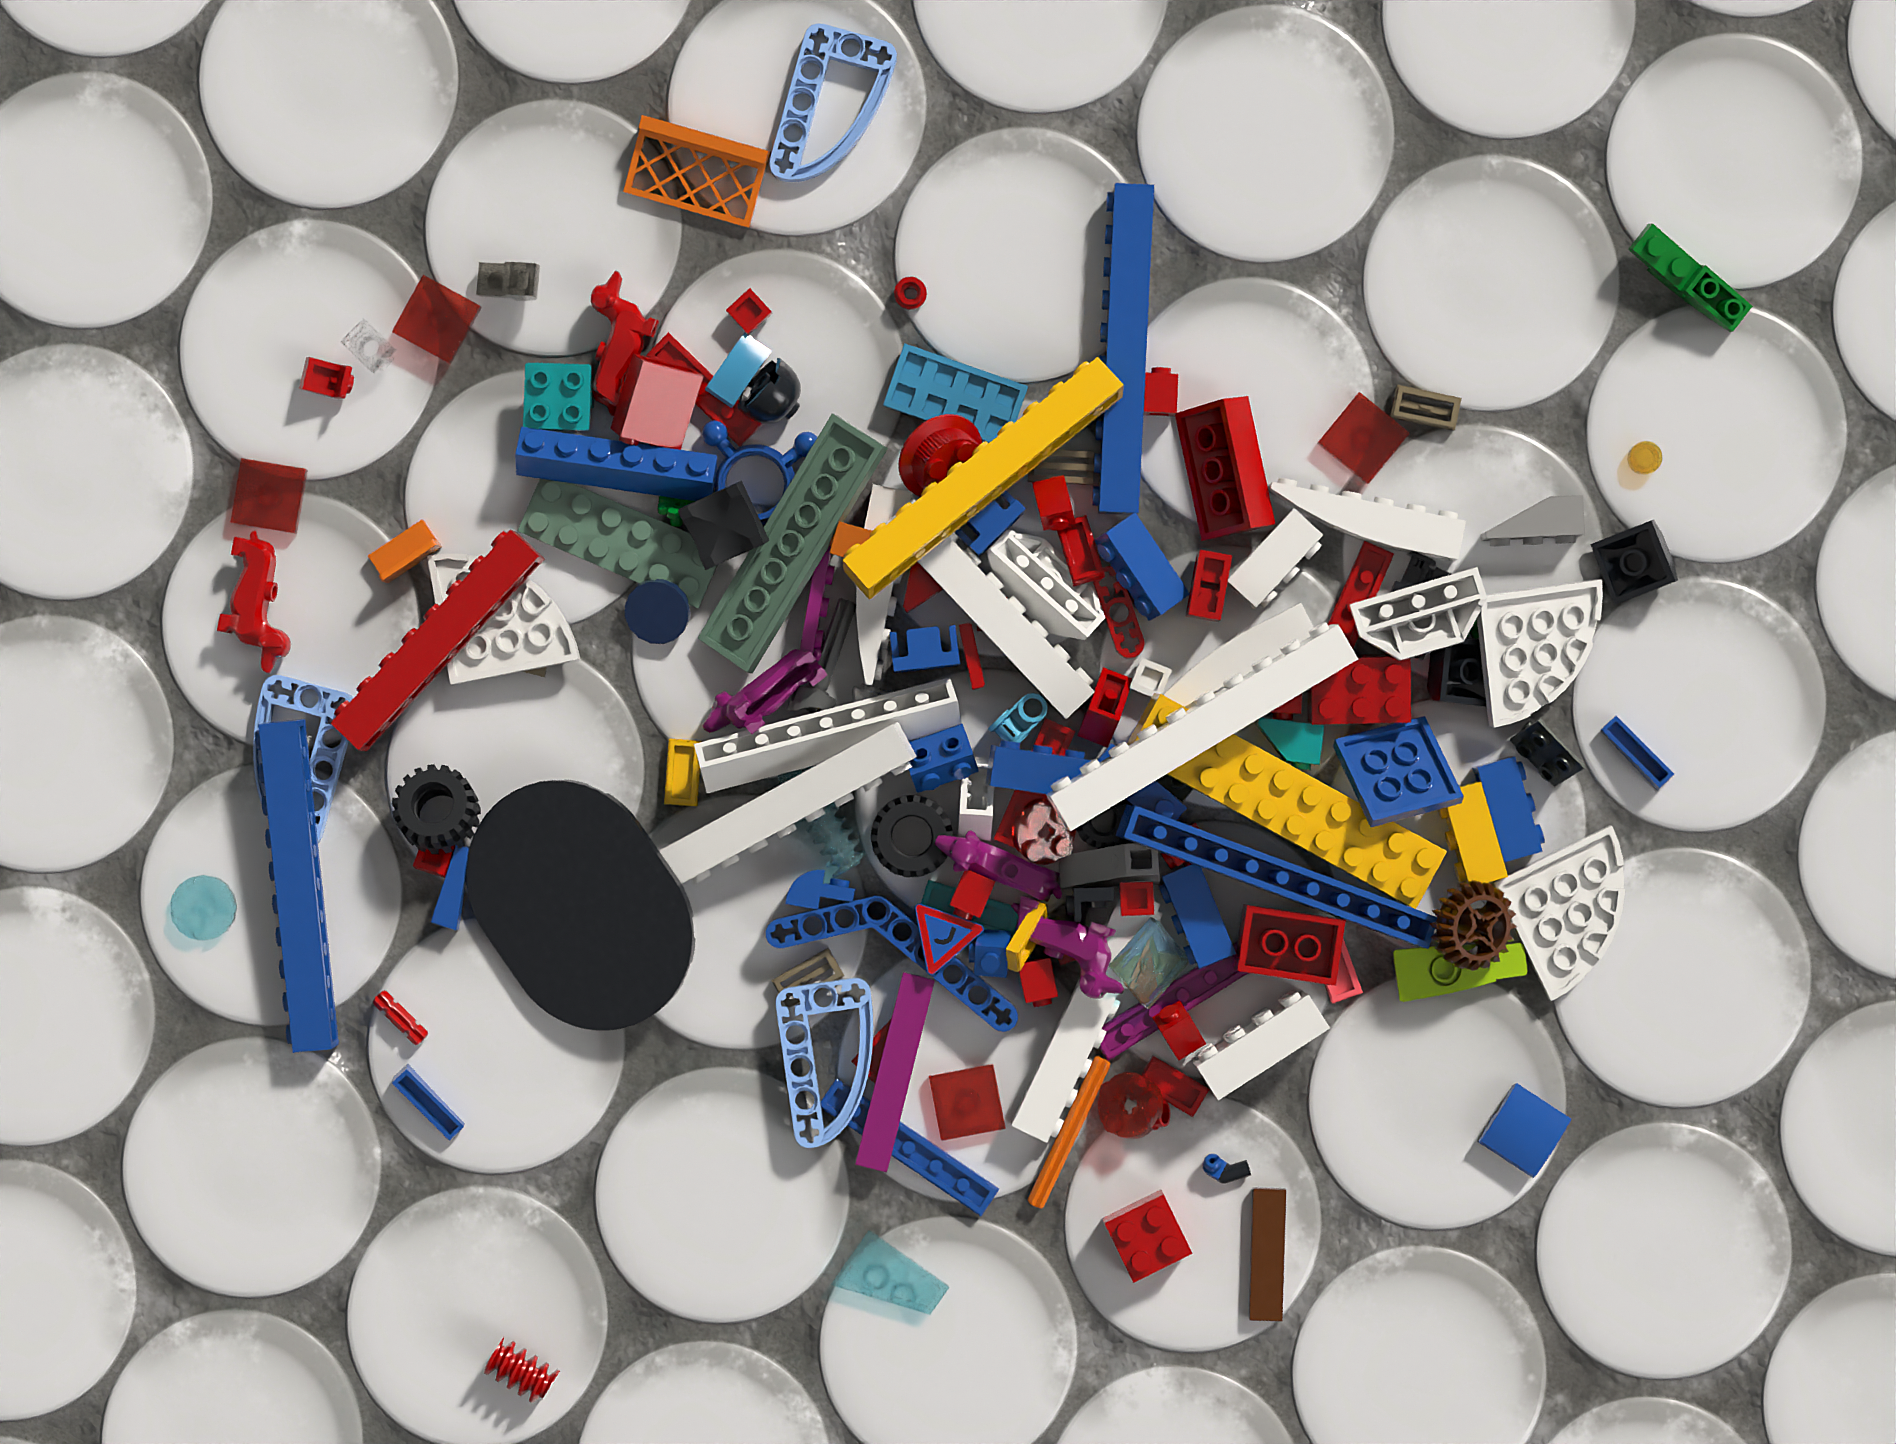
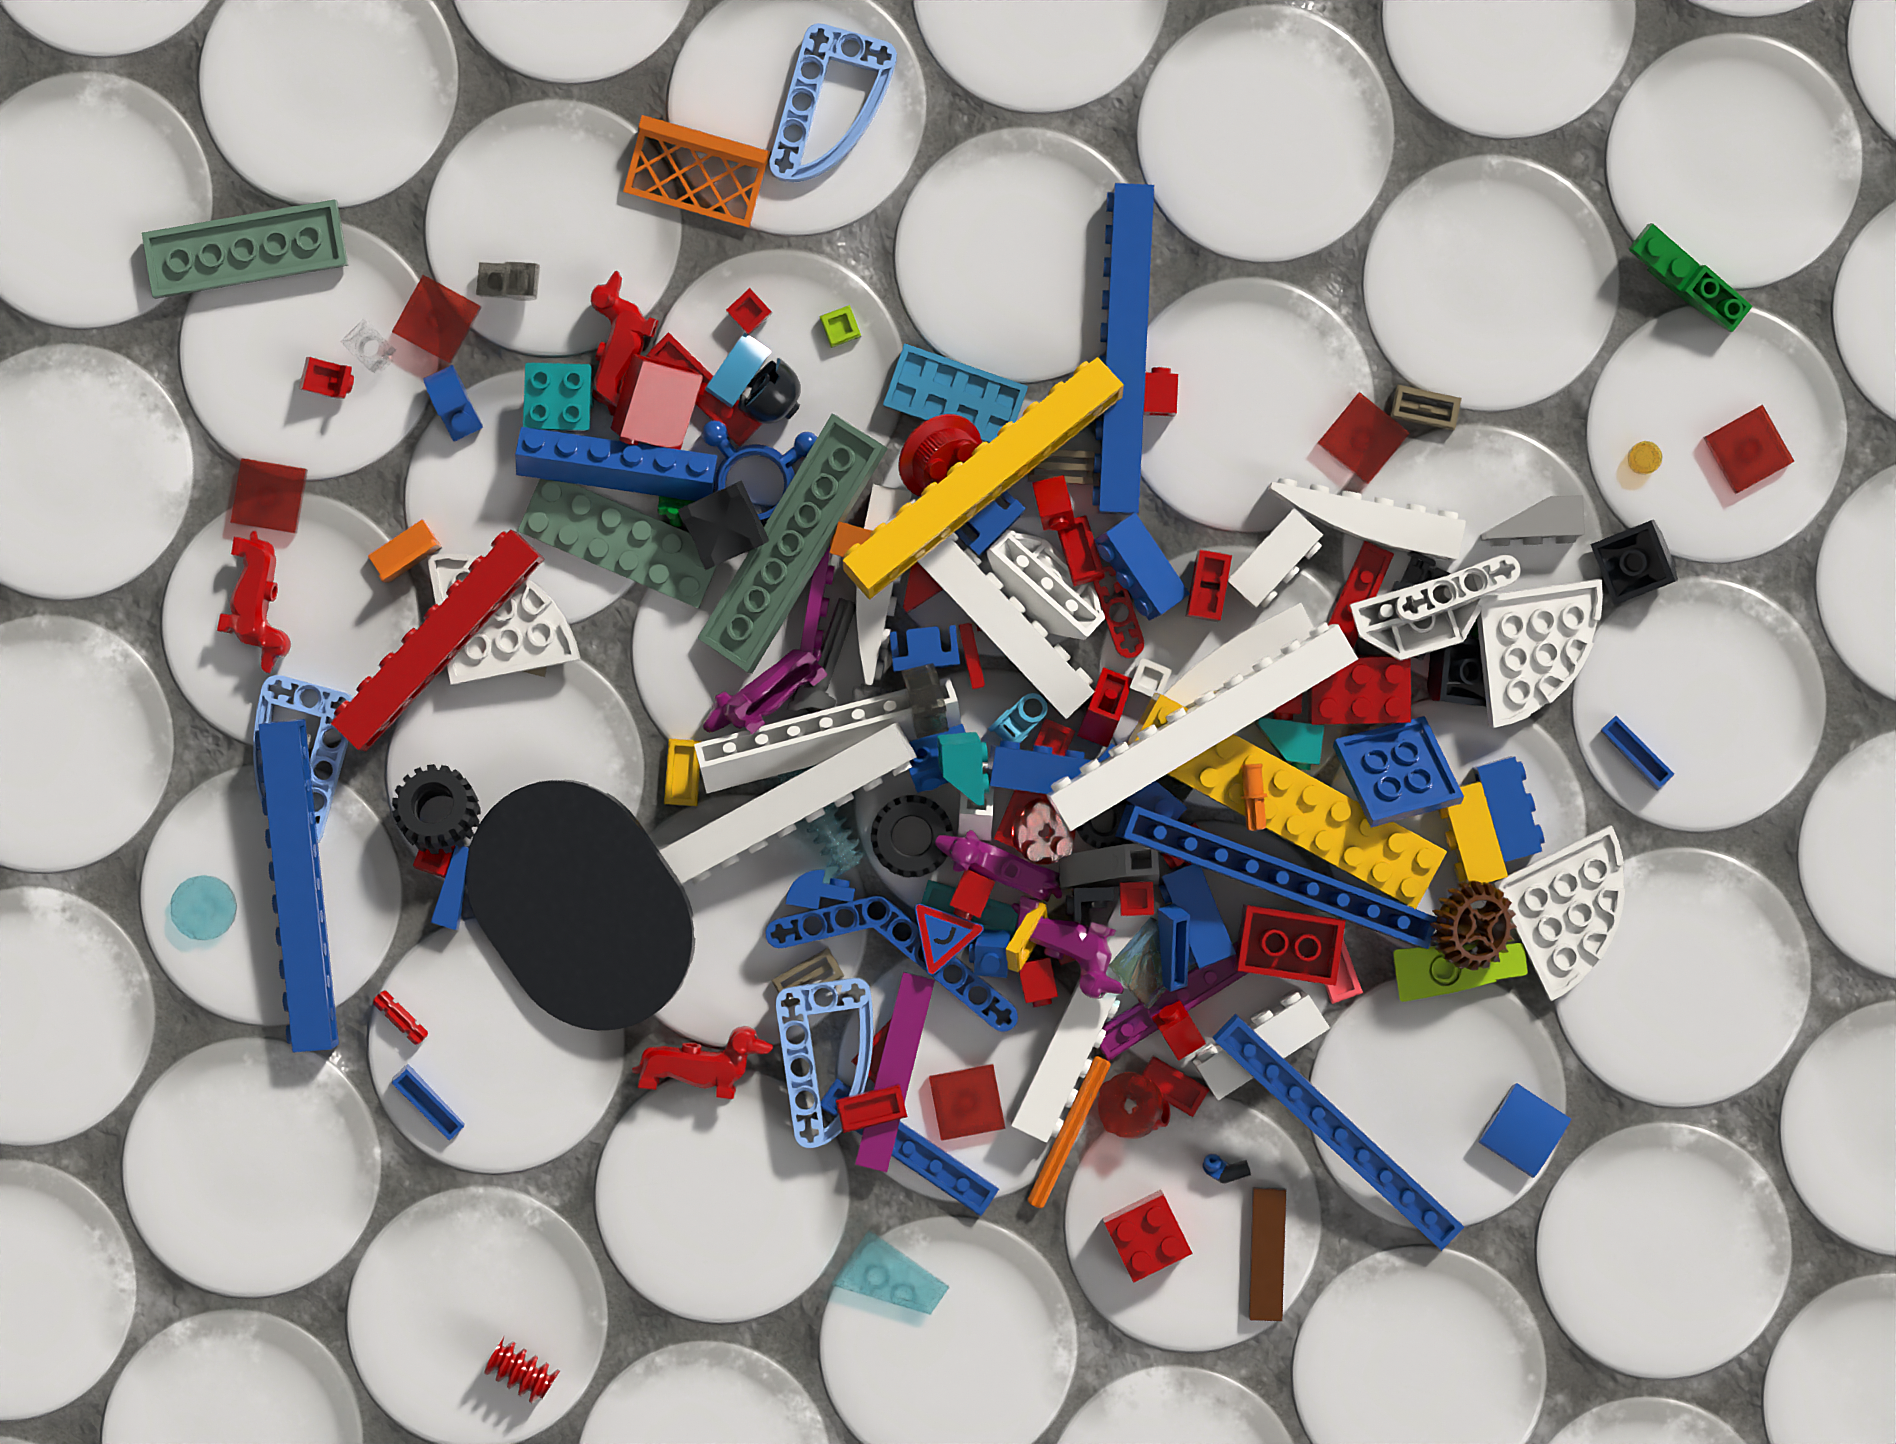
(244, 249): none -> sand green plate
(452, 403): none -> blue brick
(657, 611): dark blue tile -> none
(702, 1067): none -> red animal
(840, 326): none -> lime tile
(871, 1108): none -> red tile
(903, 285): red plate -> none
(925, 700): none -> clear smoke brick
(961, 763): none -> teal slope
(1174, 946): none -> blue piece
(1224, 468): red slope -> none
(1253, 796): none -> orange axle
(1337, 1131): none -> blue plate
(1456, 585): none -> white beam
(1546, 752): pearl dark grey hinge -> none
(1748, 449): none -> clear red plate

